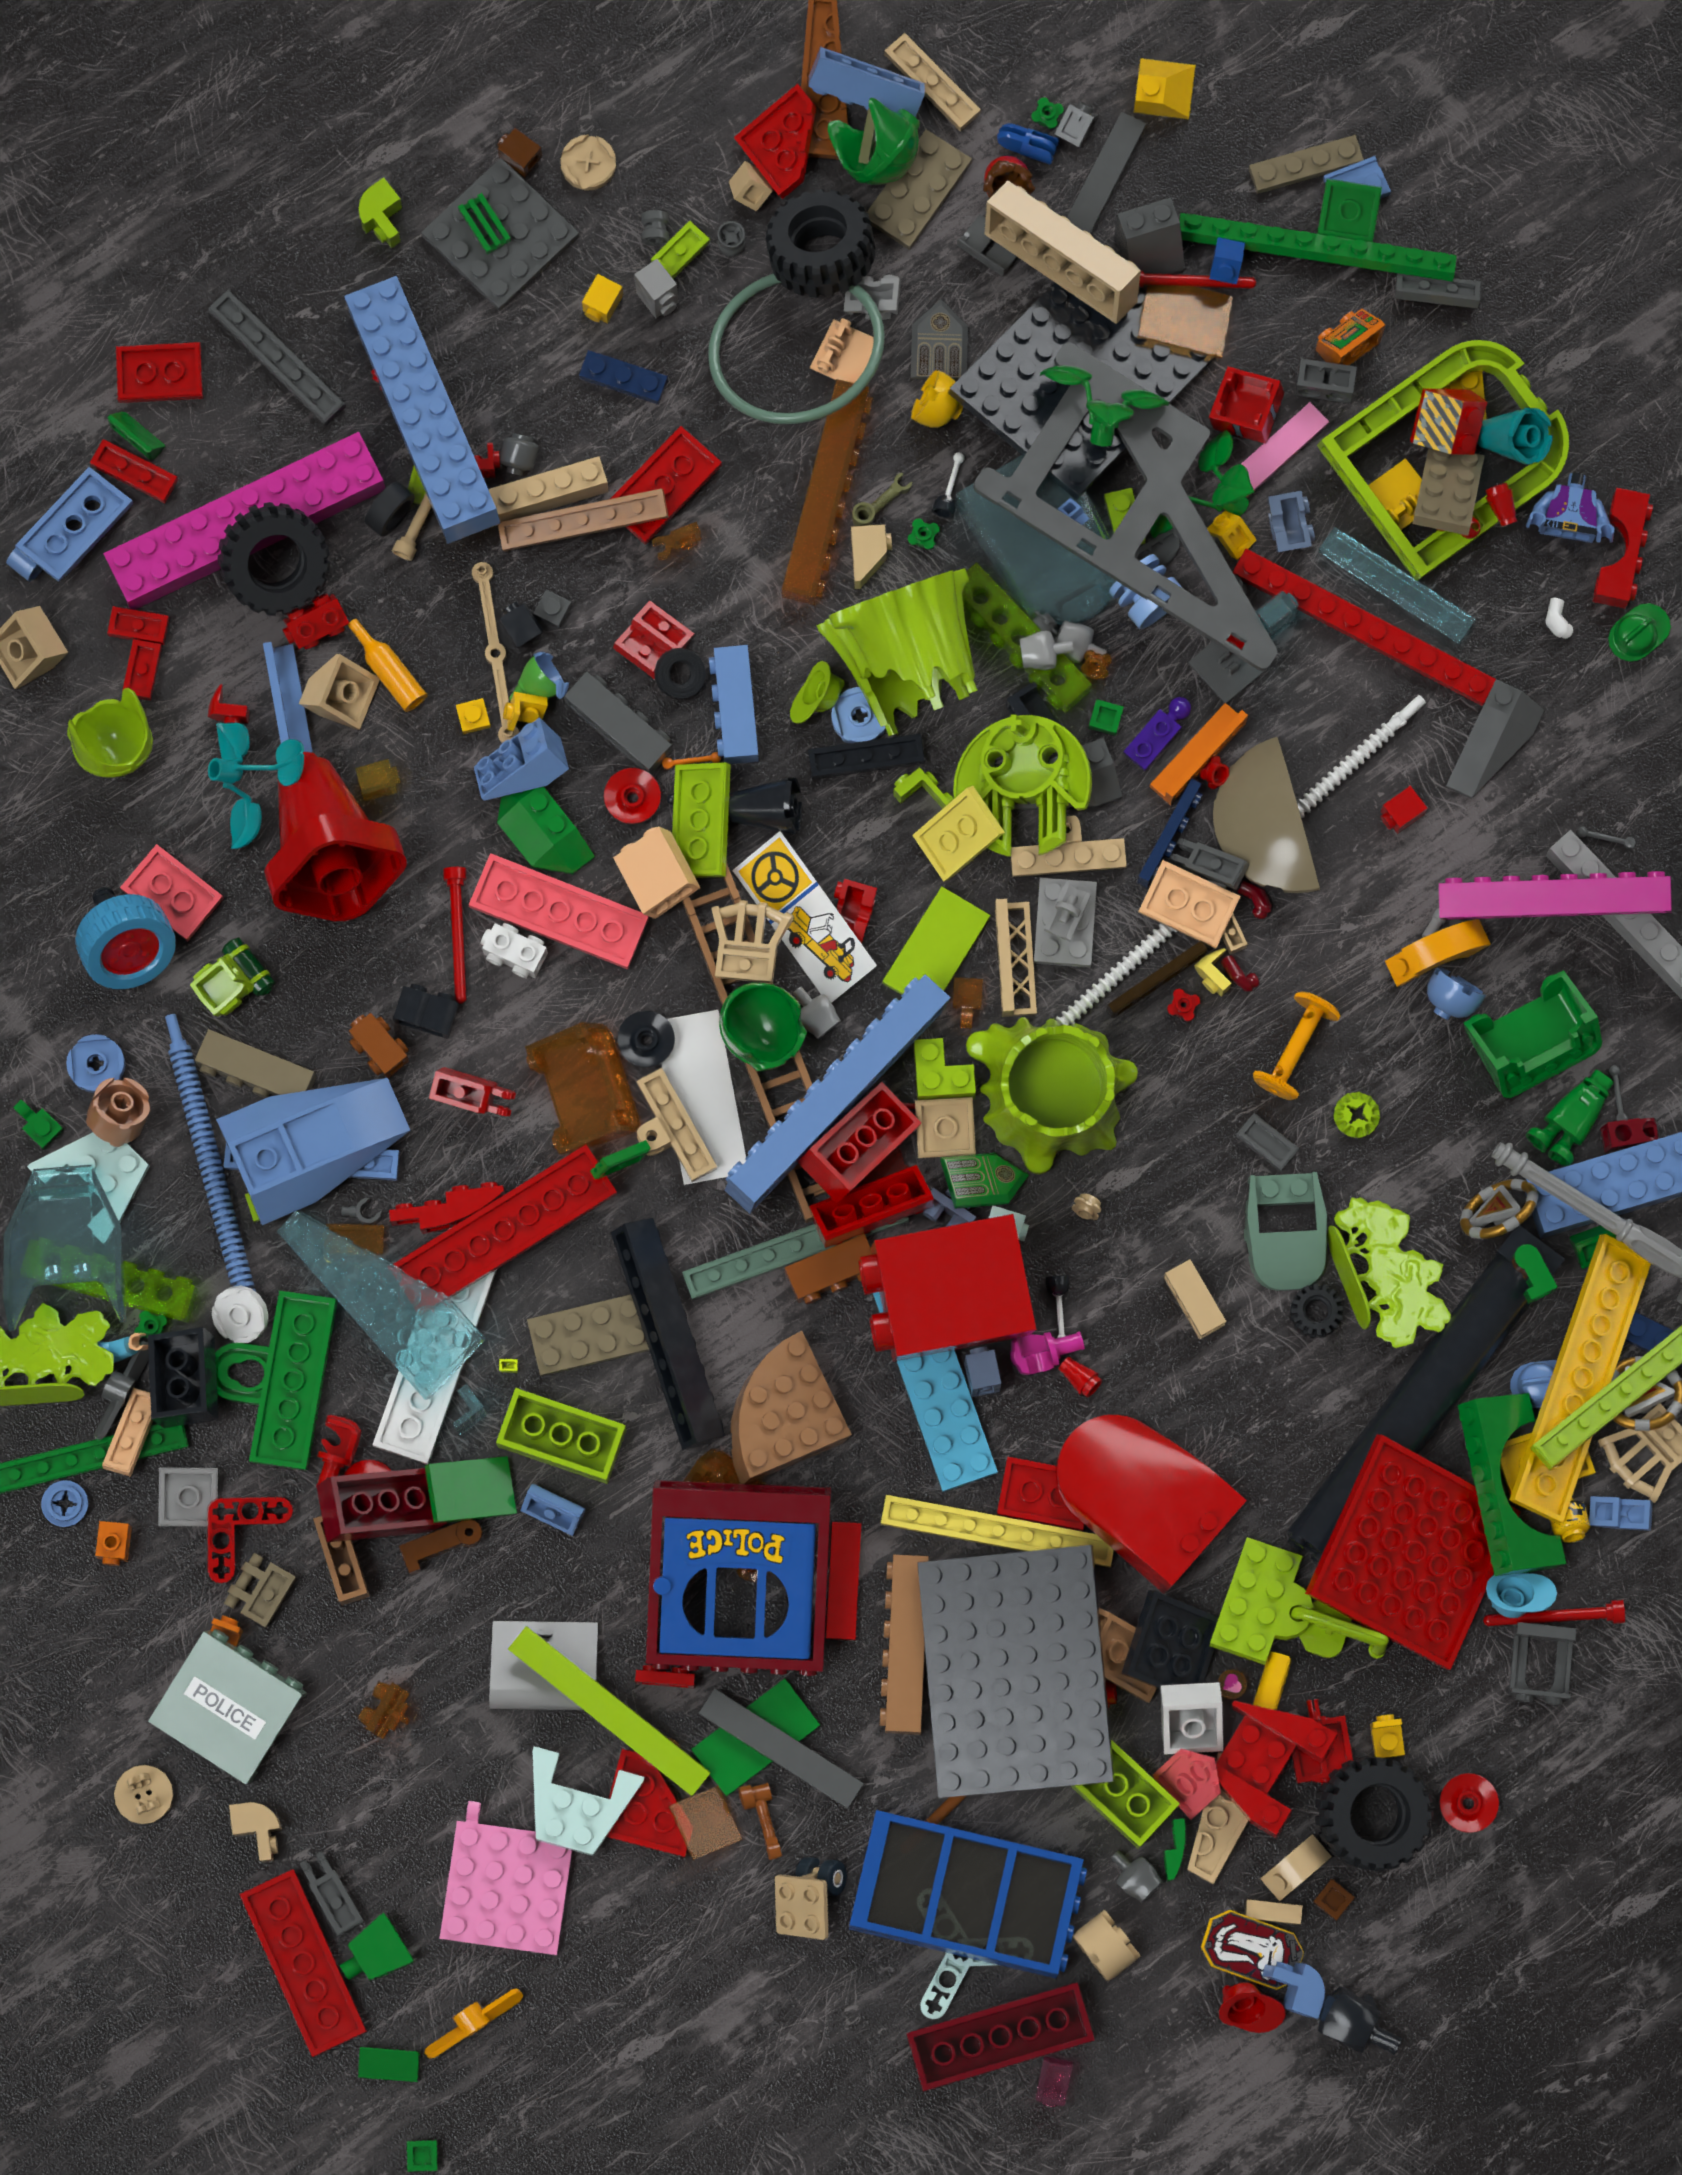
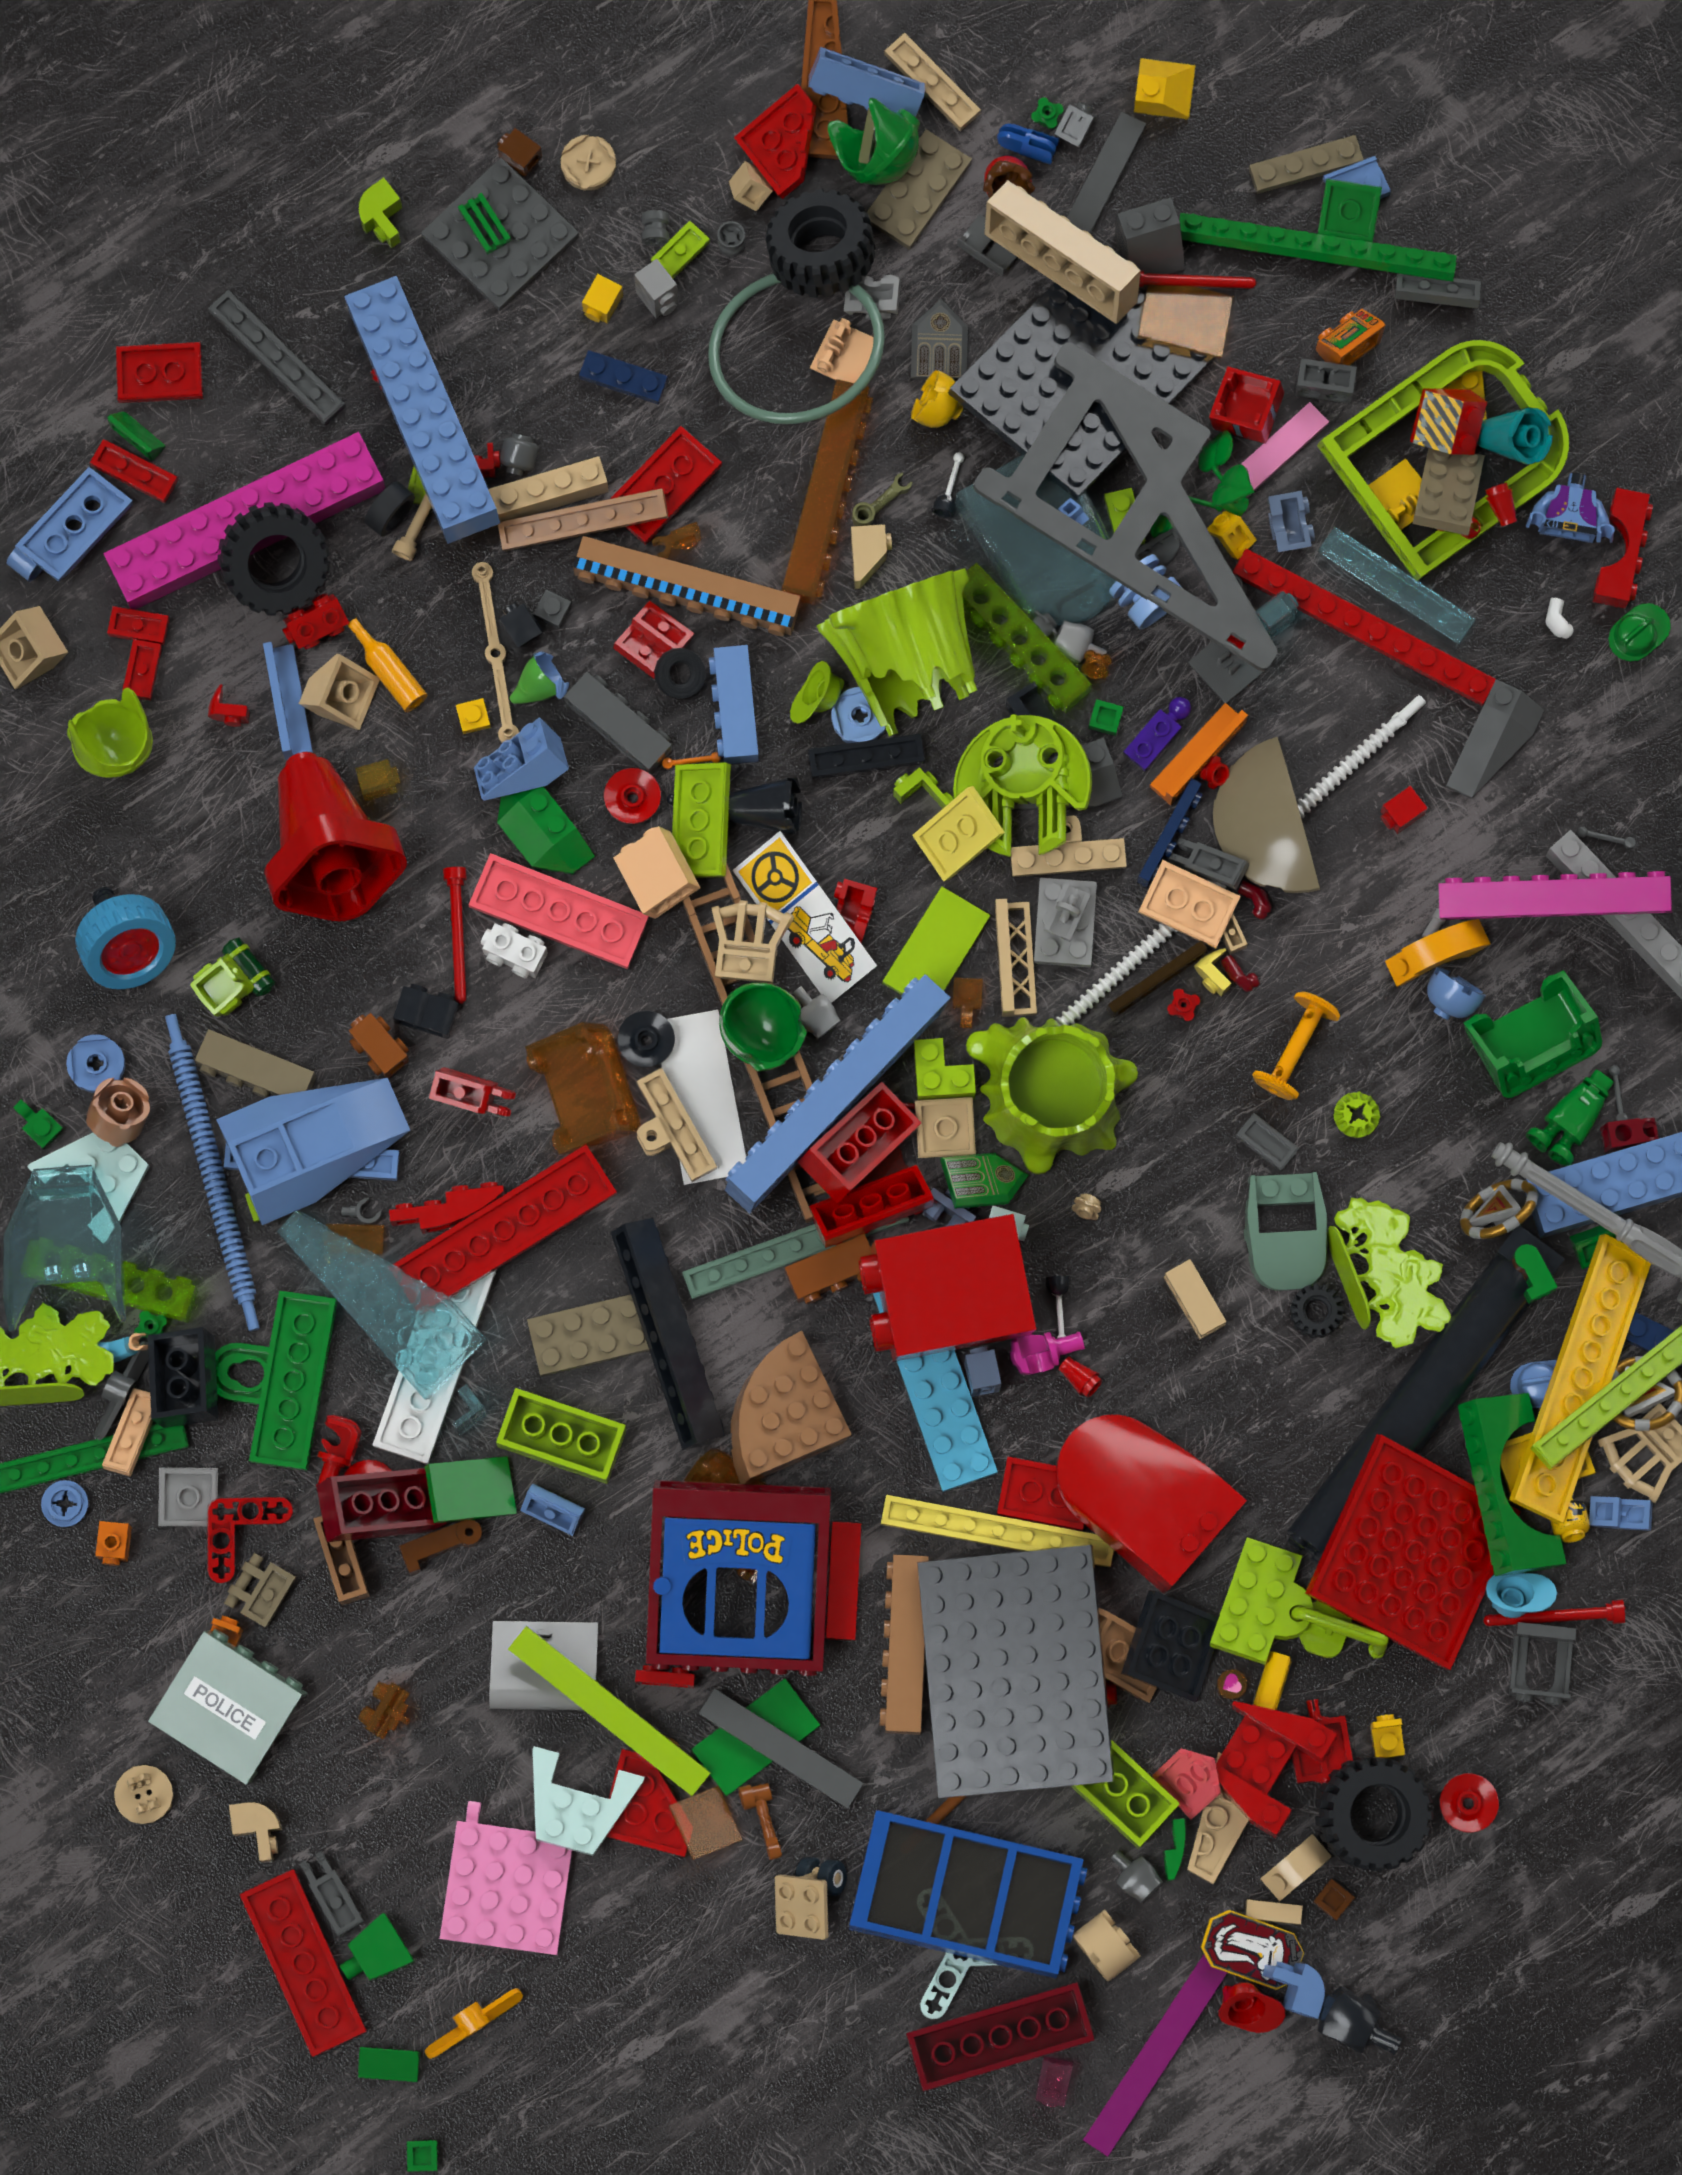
(176, 889): coral plate -> none
(234, 745): teal plant -> none
(240, 1314): white tile -> none
(508, 1365): neon yellow piece -> none
(524, 708): yellow bracket -> none
(620, 1160): green tile -> none
(687, 586): none -> medium nougat brick
(923, 541): green plate -> none
(1041, 651): light grey piece -> none
(1104, 415): green plant -> none
(1154, 2057): none -> magenta tile
(1192, 1717): white brick -> none
(1227, 260): blue brick -> none

